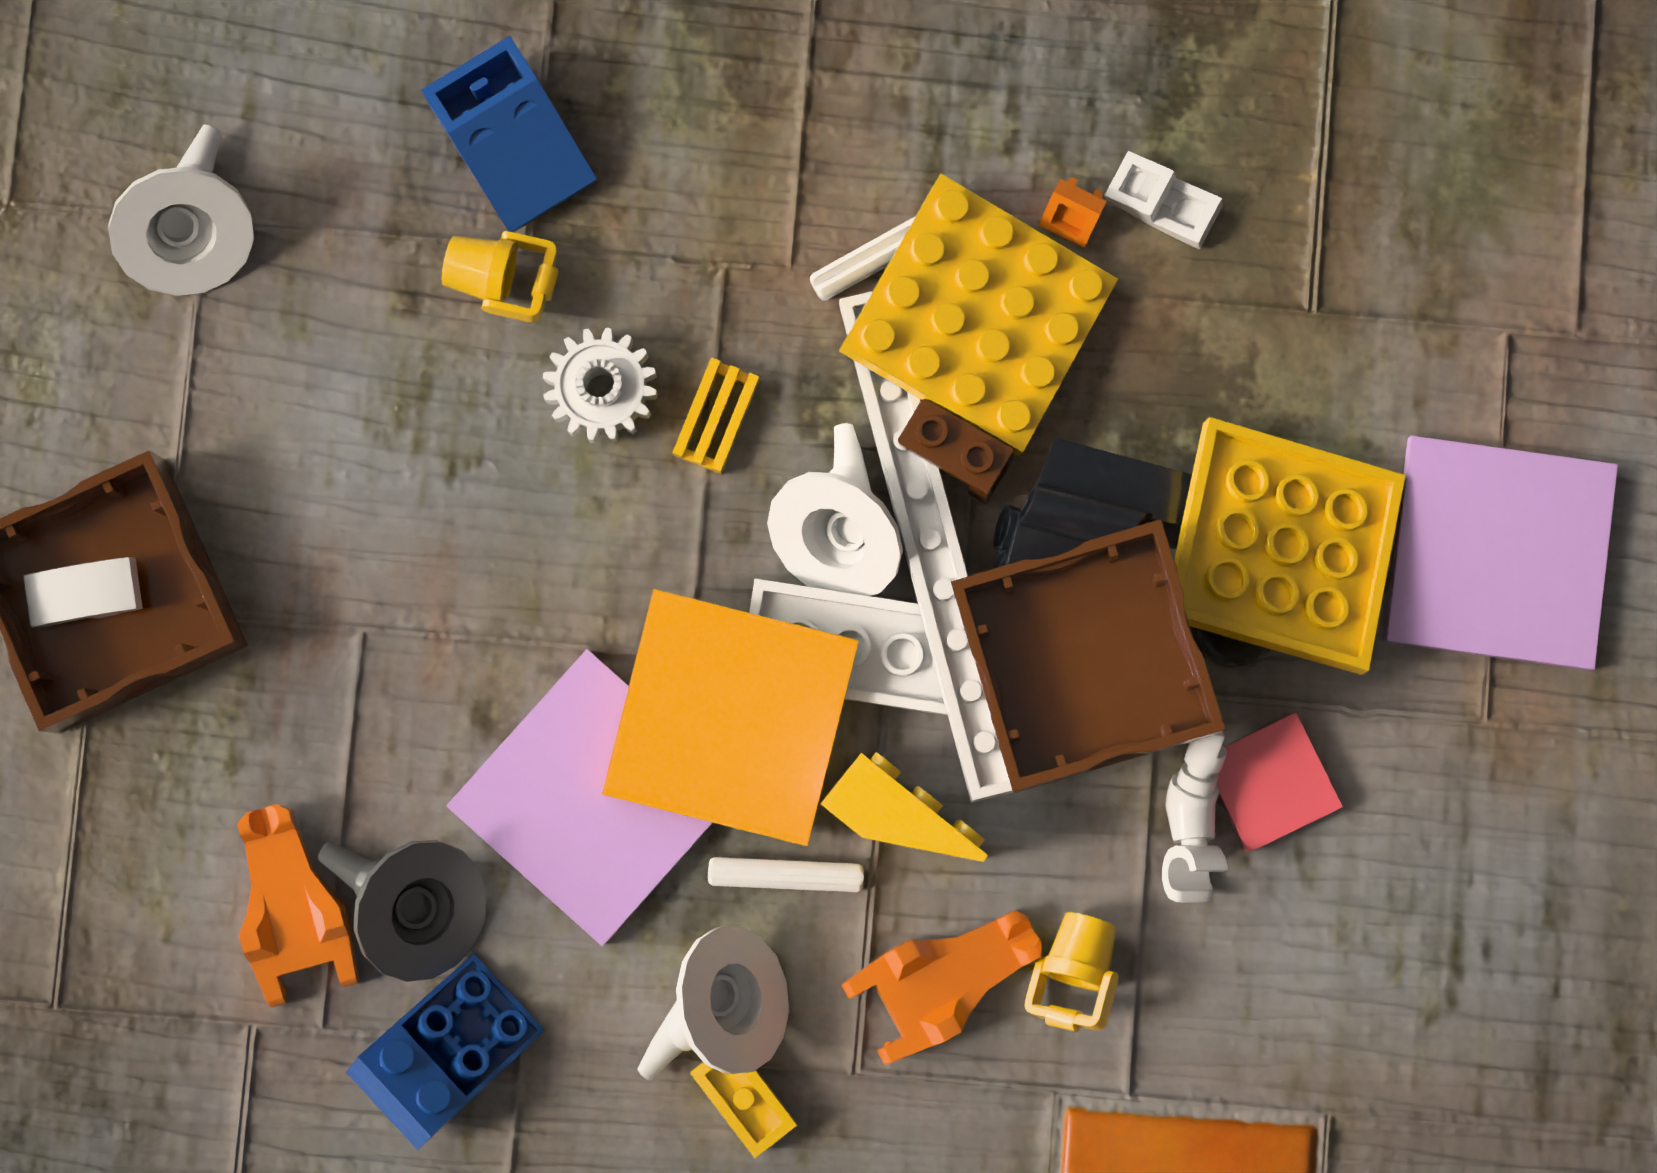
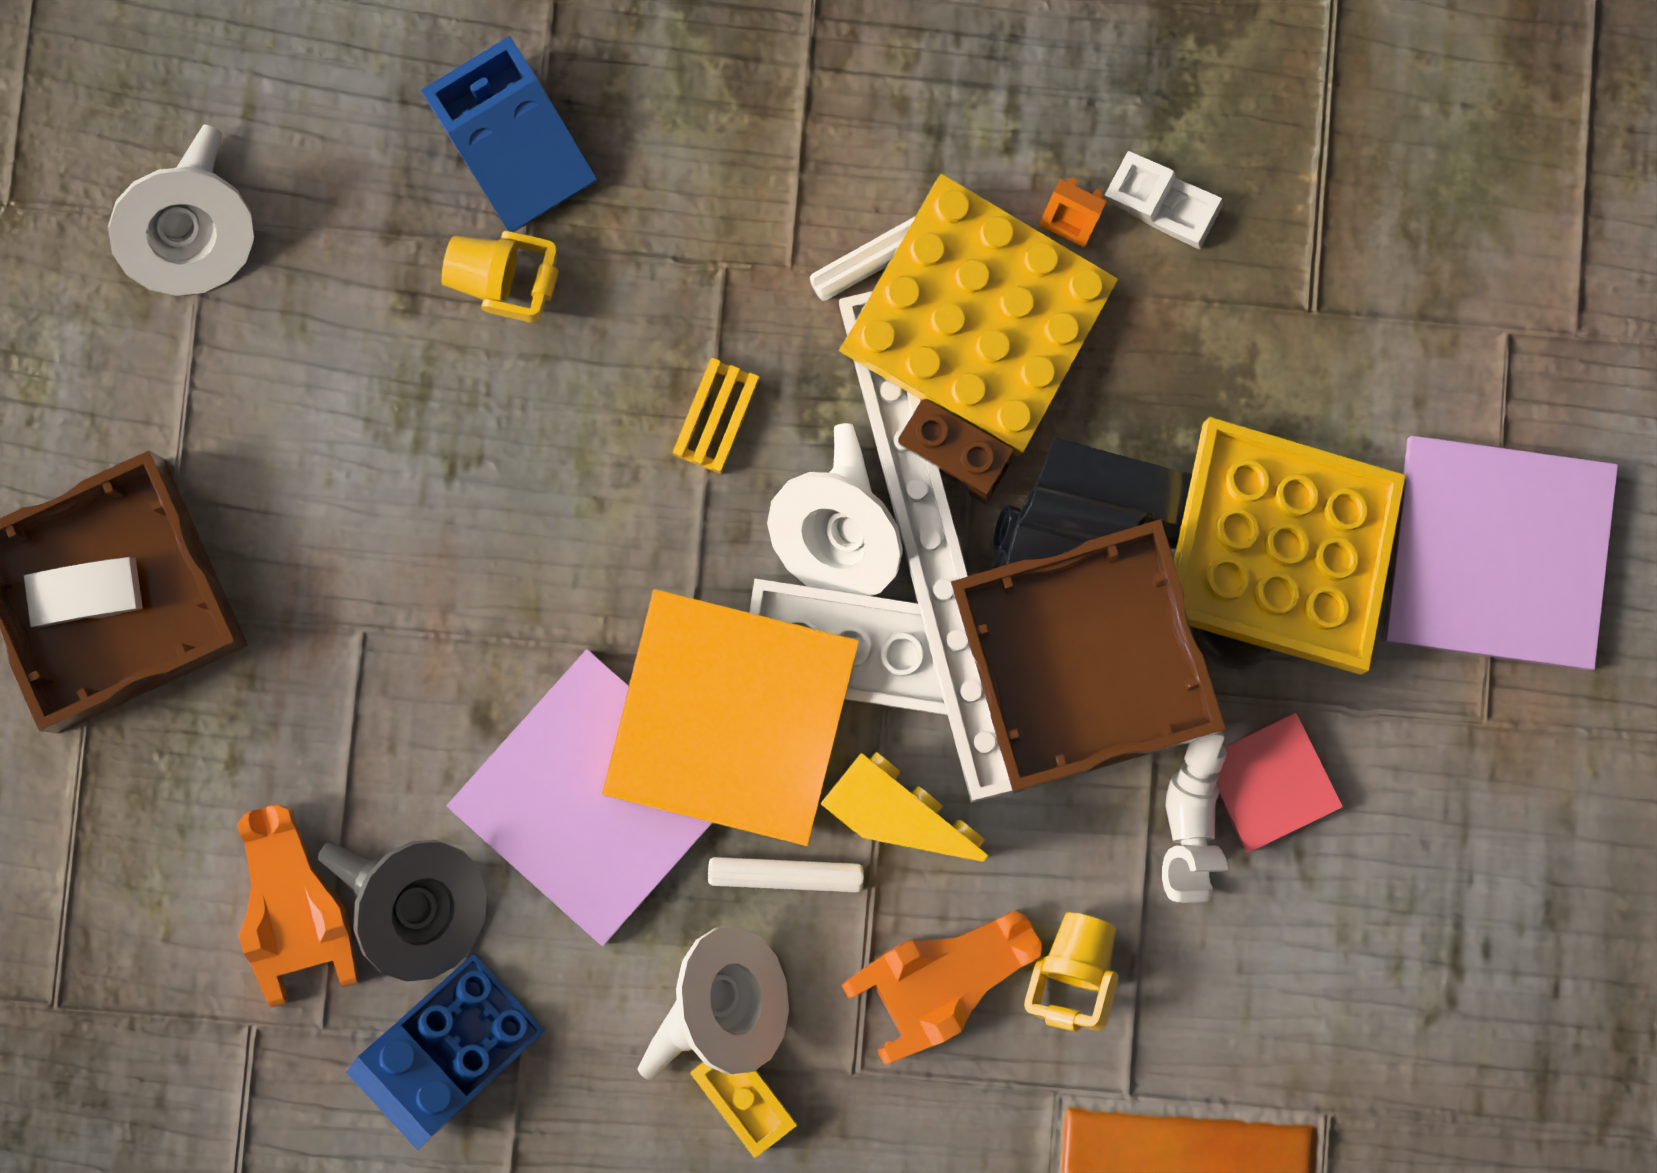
(590, 360): white gear -> none

